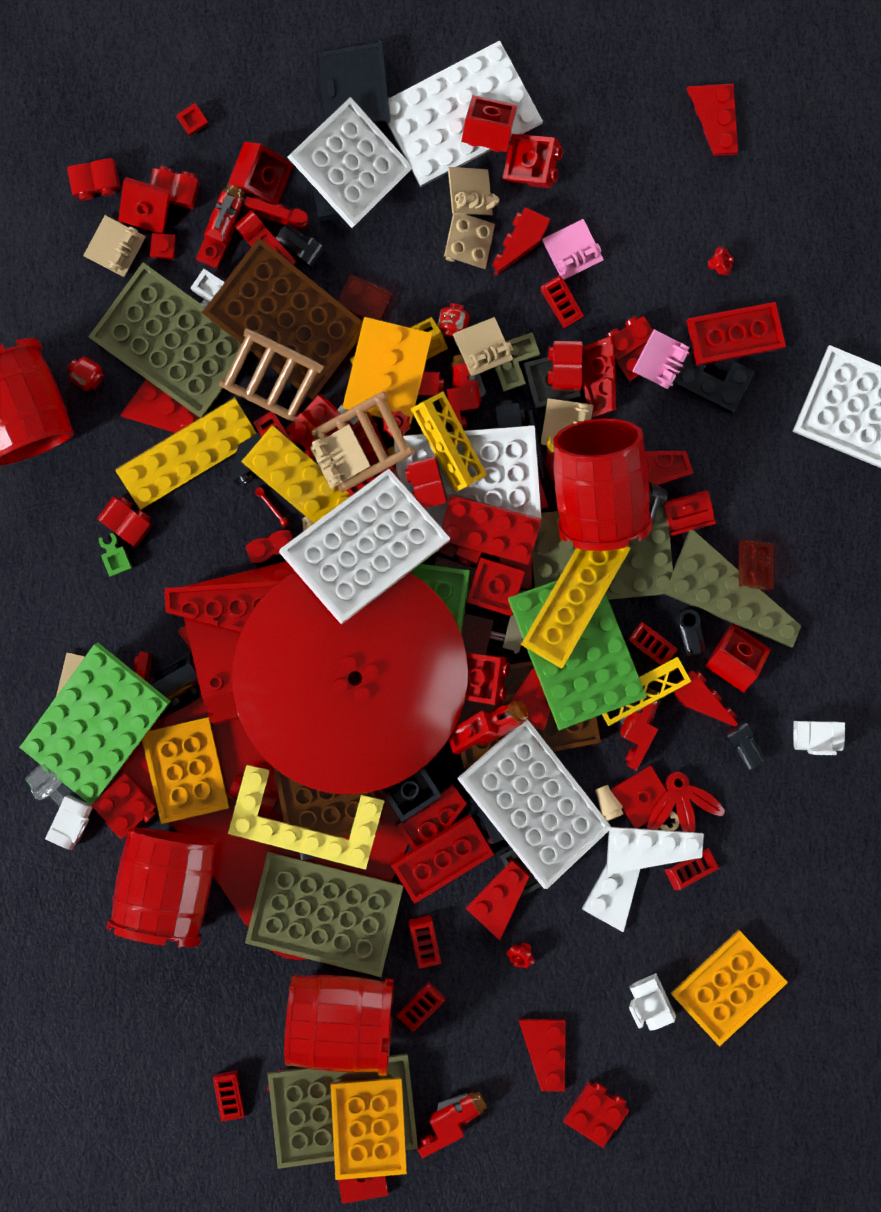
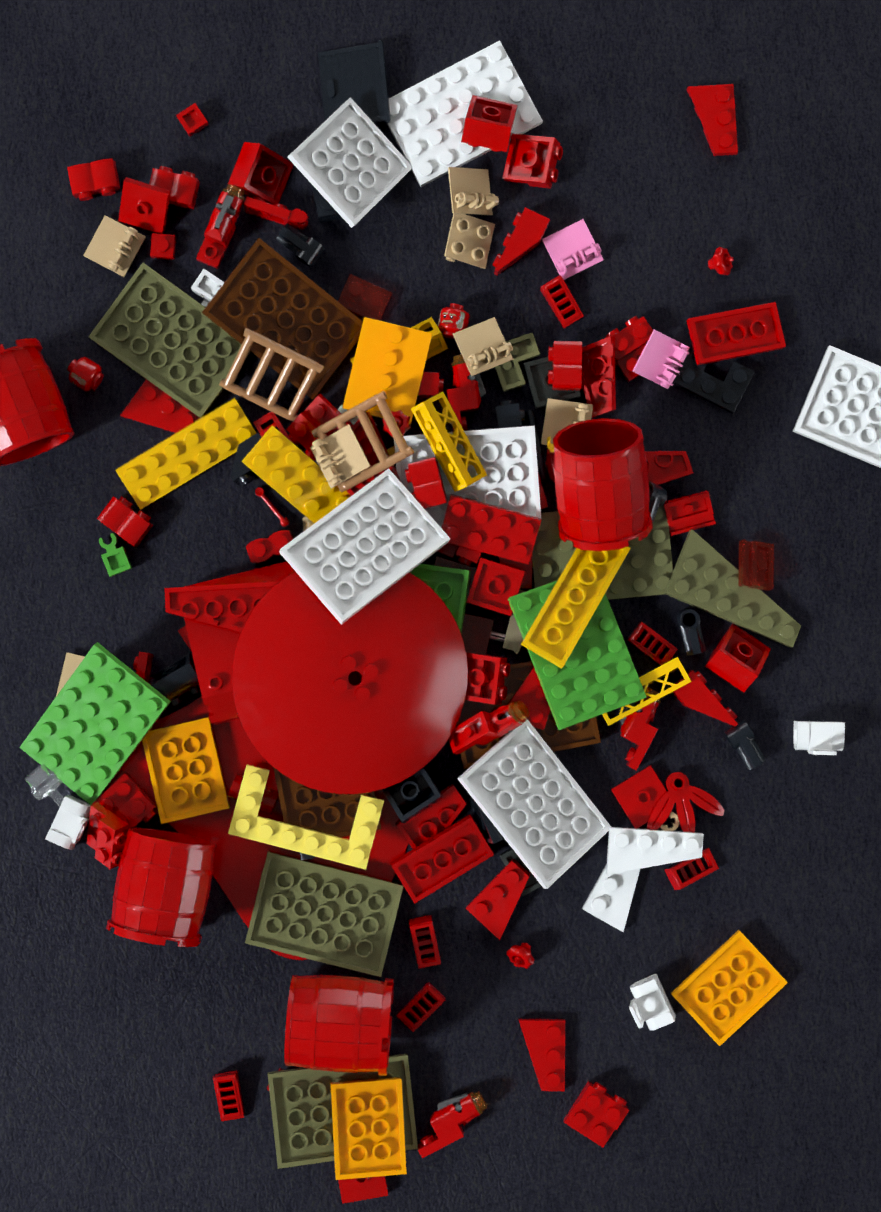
(106, 835): none -> red plate
(252, 228): red plate -> none
(608, 803): tan cone -> none

